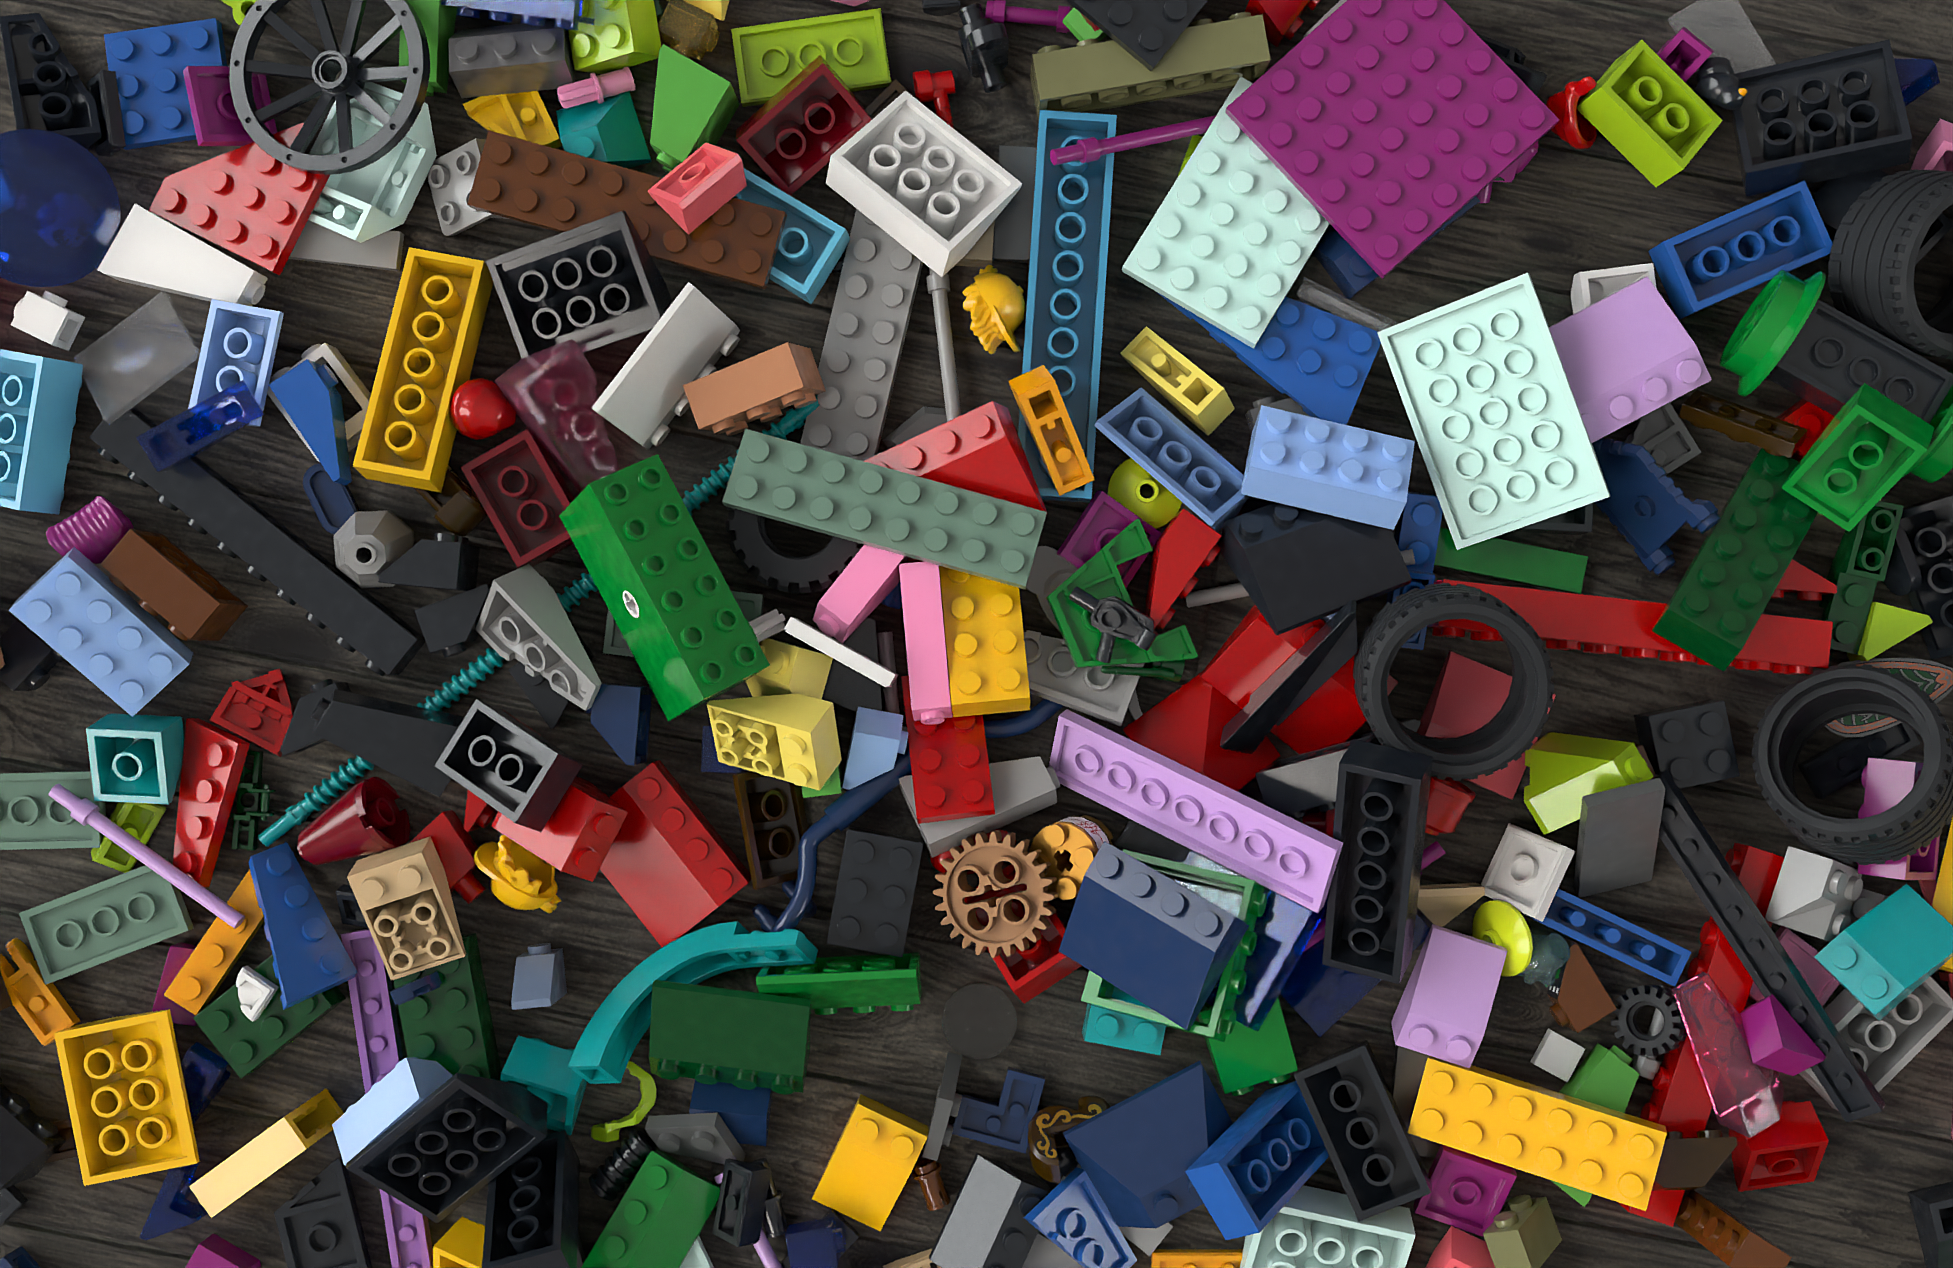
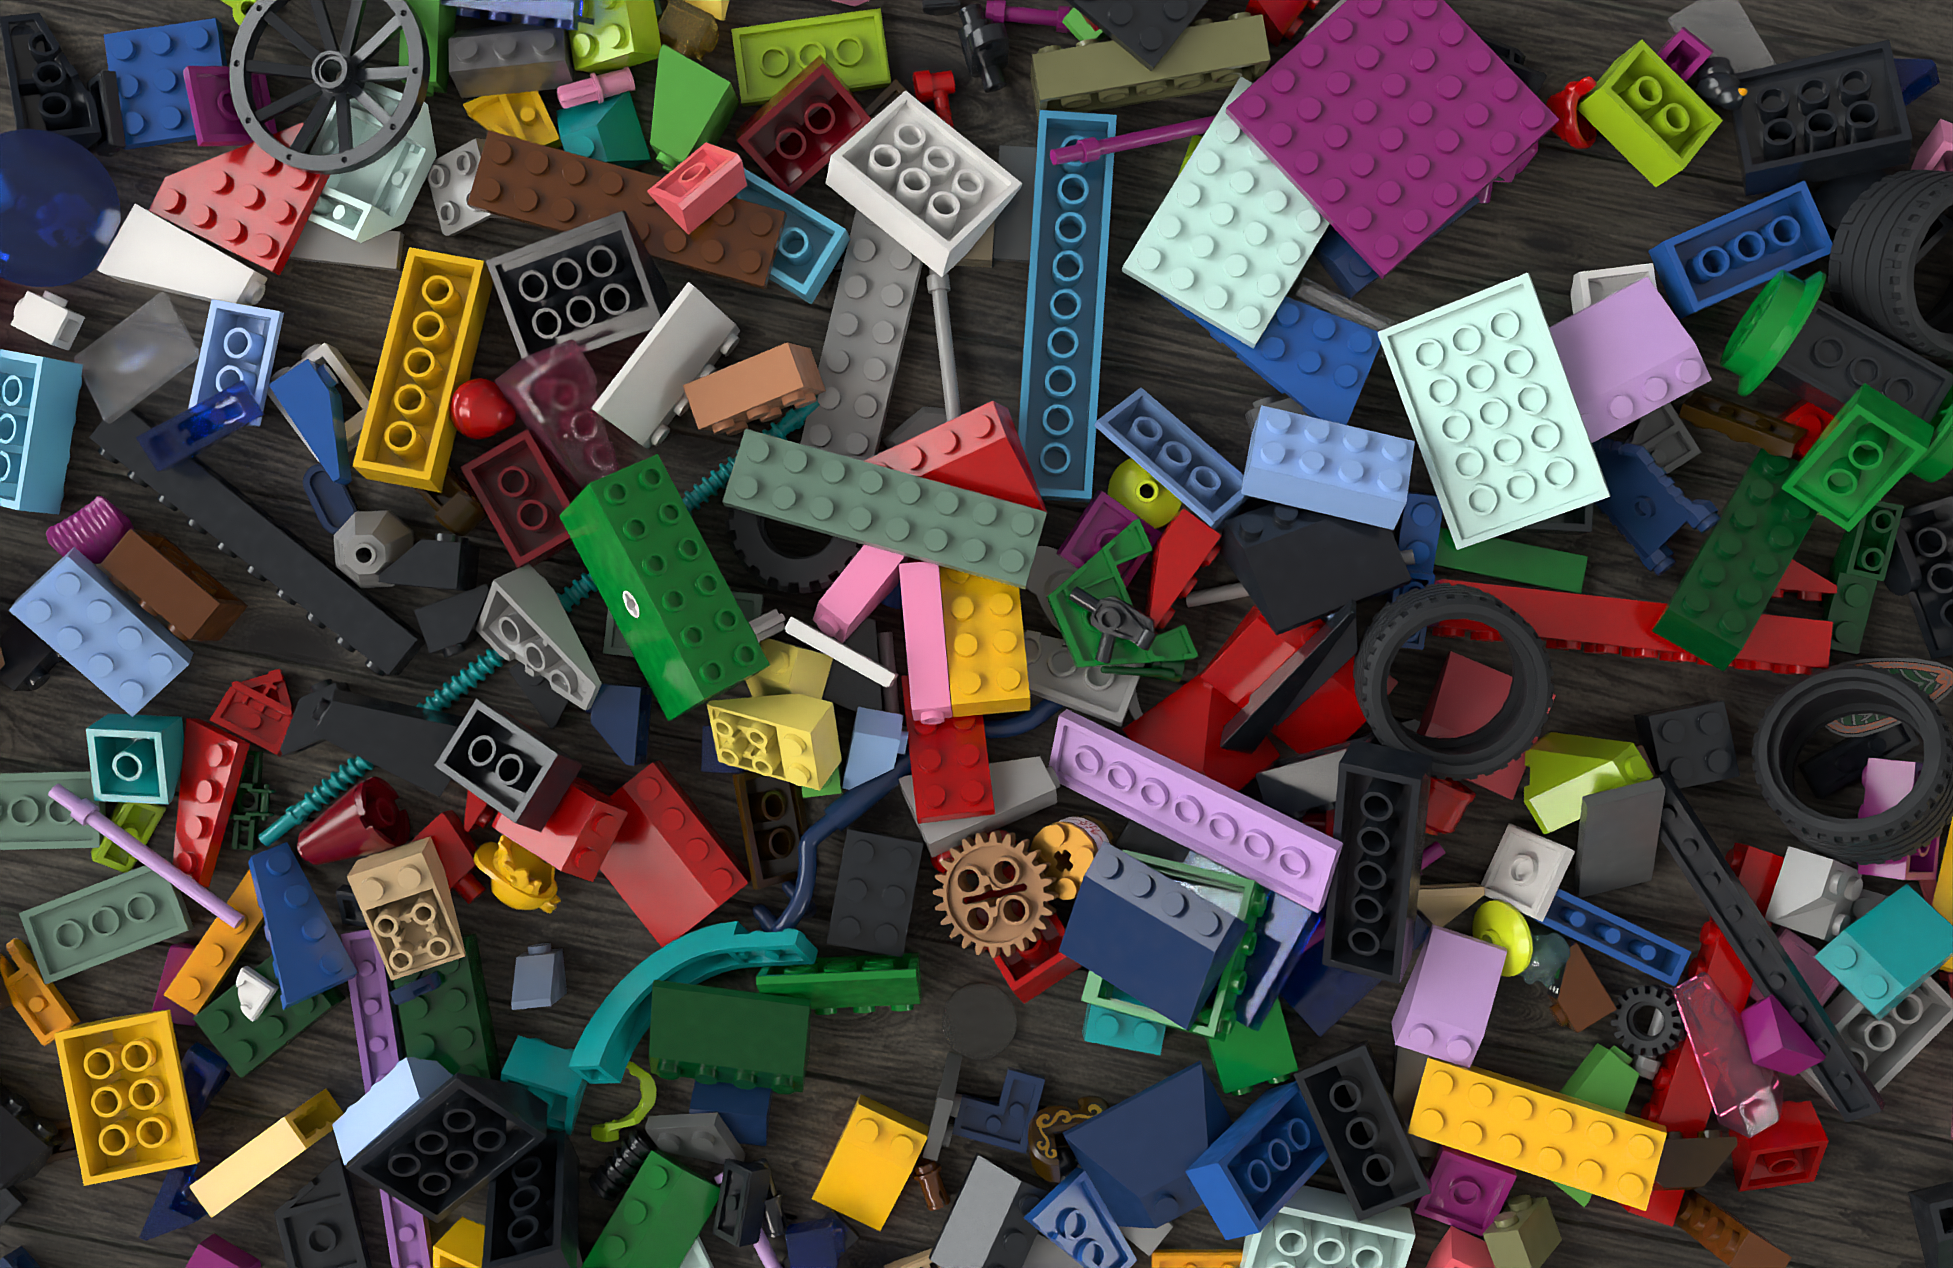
(995, 309): yellow hair -> none
(1051, 429): light orange slope -> none
(1179, 380): light yellow slope -> none
(1557, 1055): white tile -> none
(1886, 628): lime slope -> none

